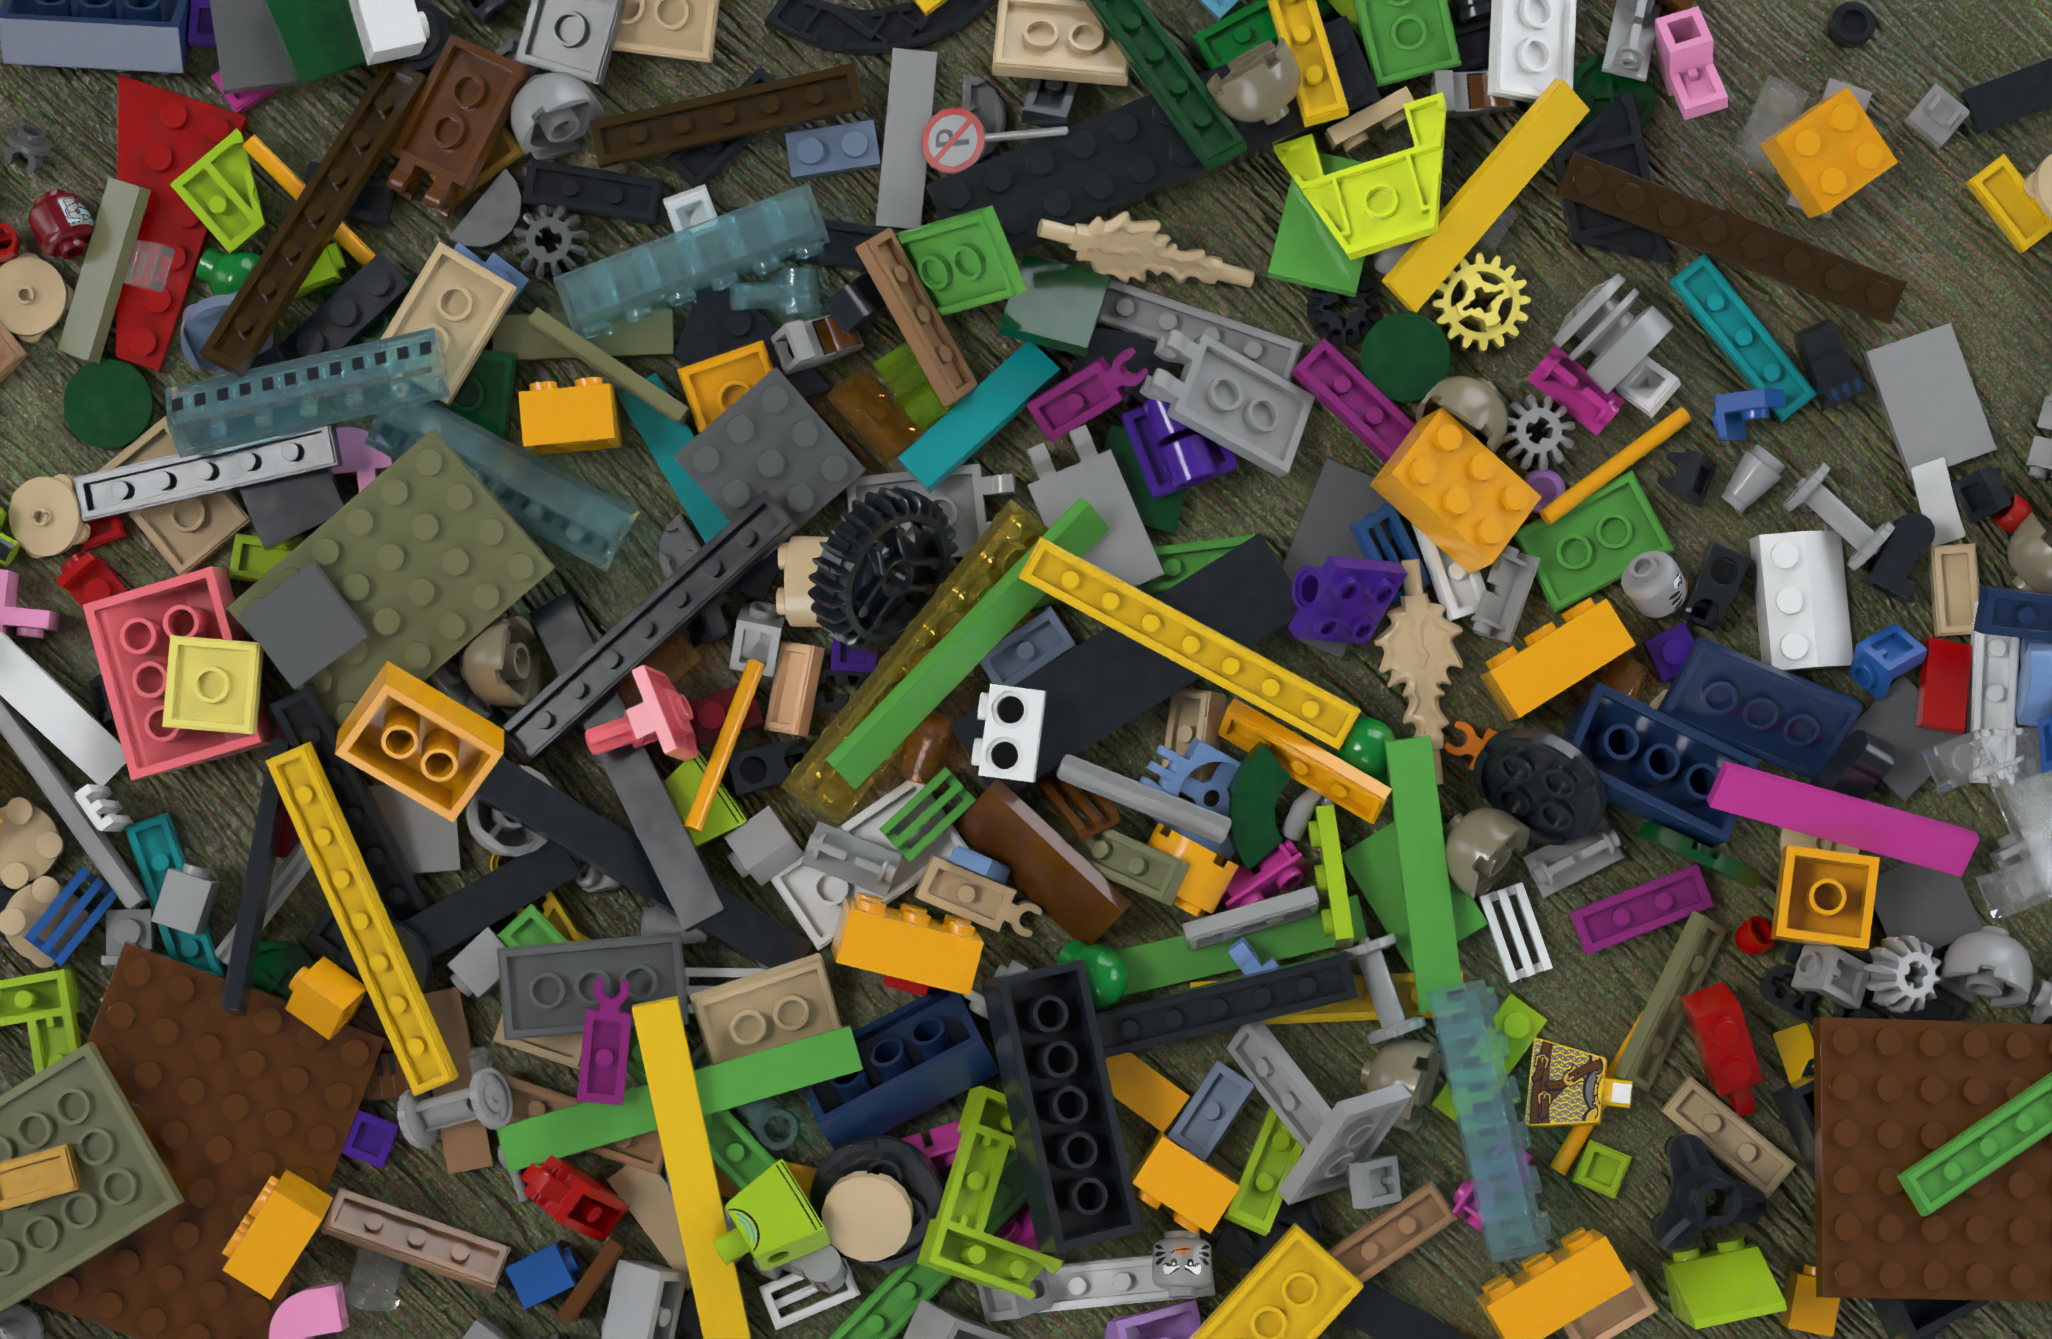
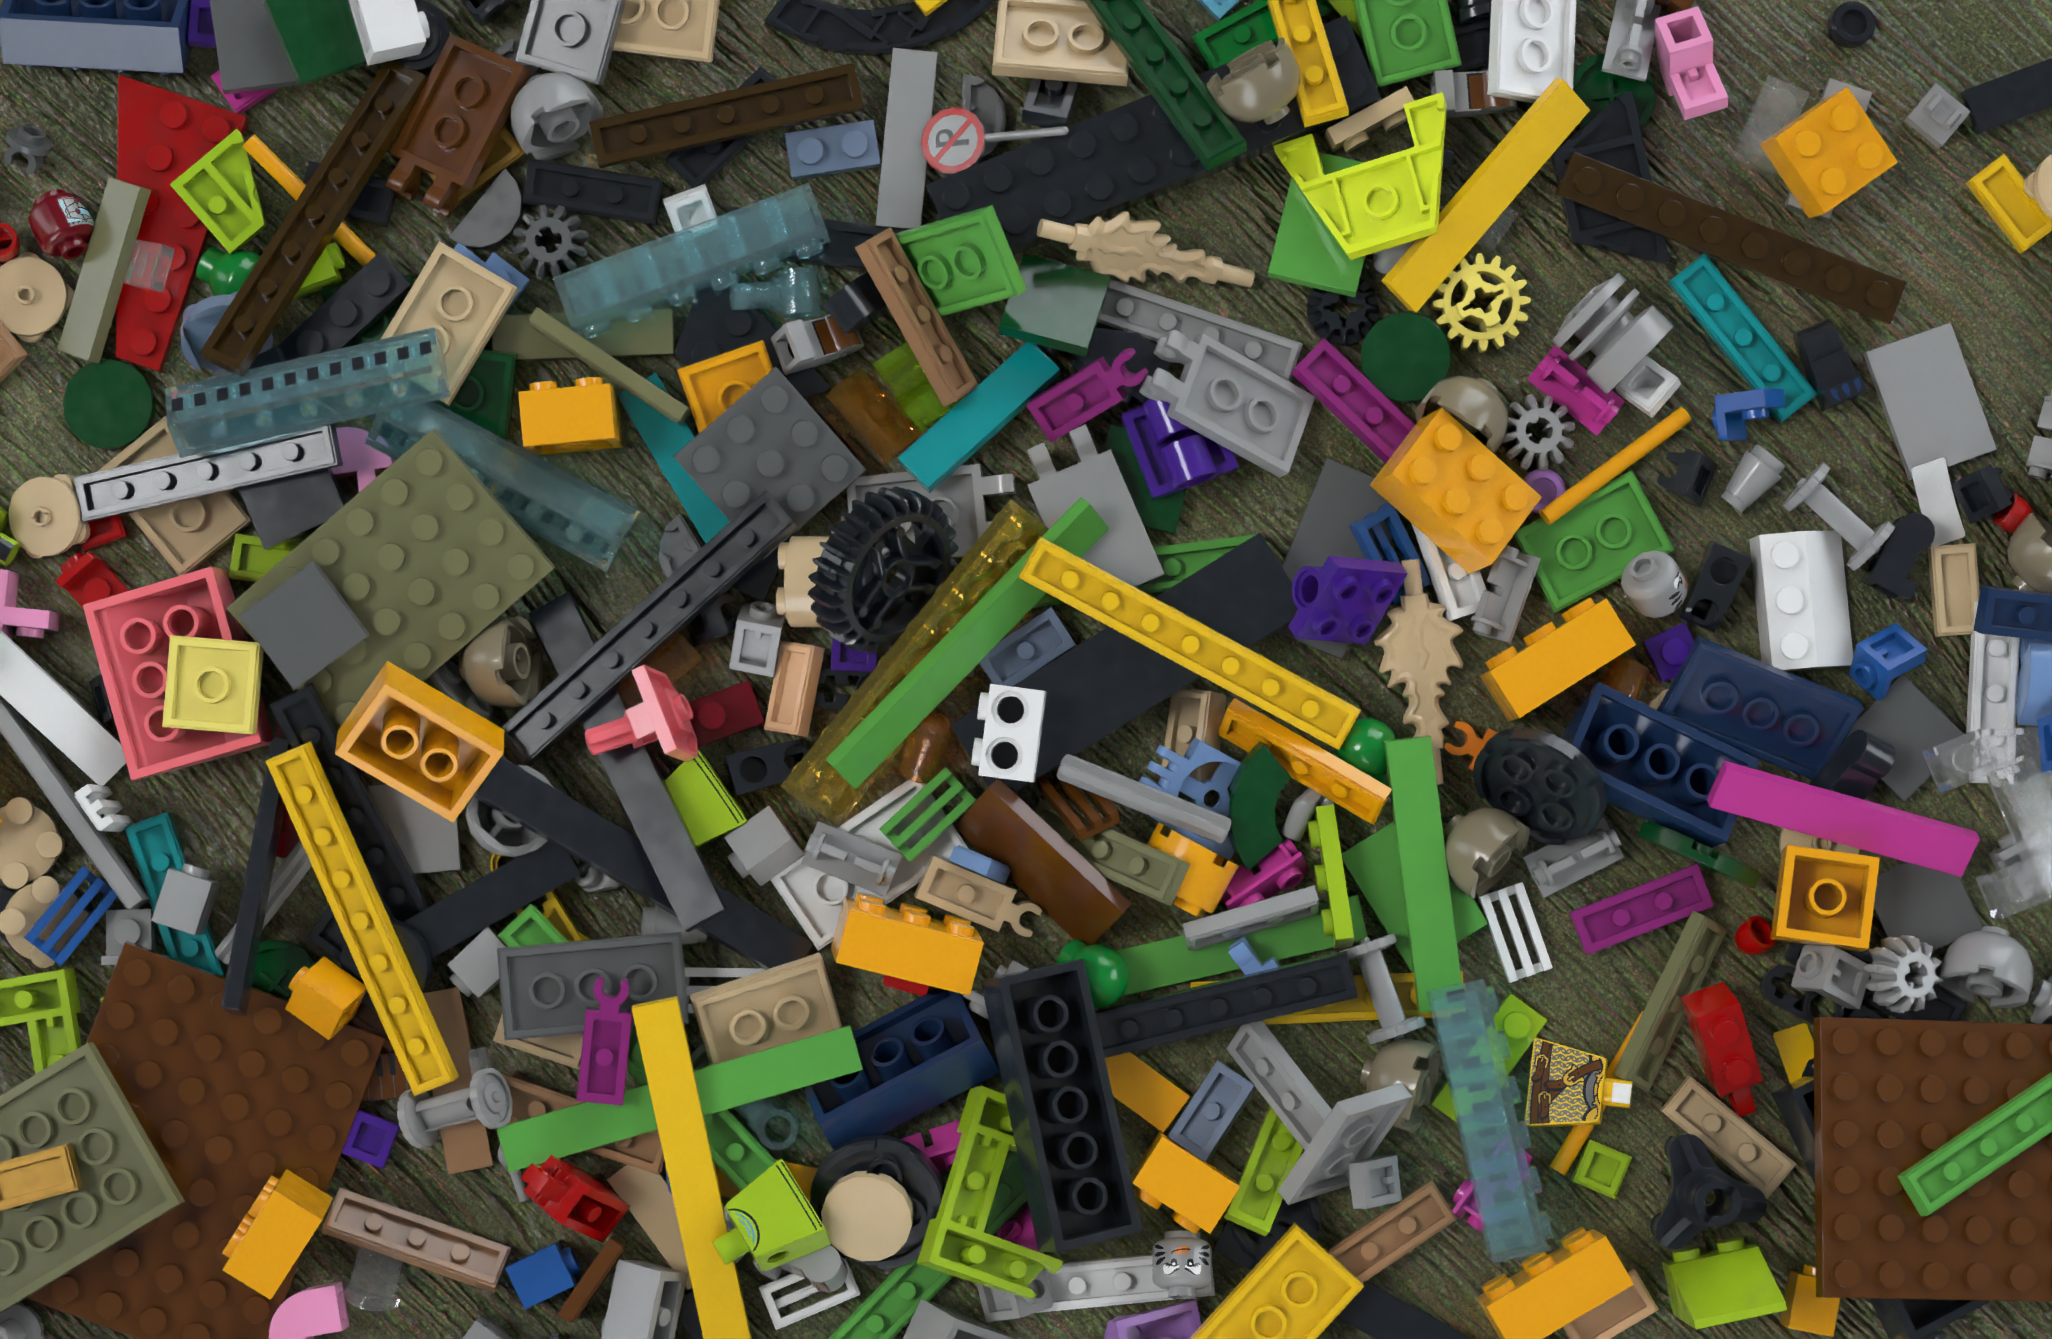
(724, 746): light orange bar -> none
(1944, 686): red tile -> none

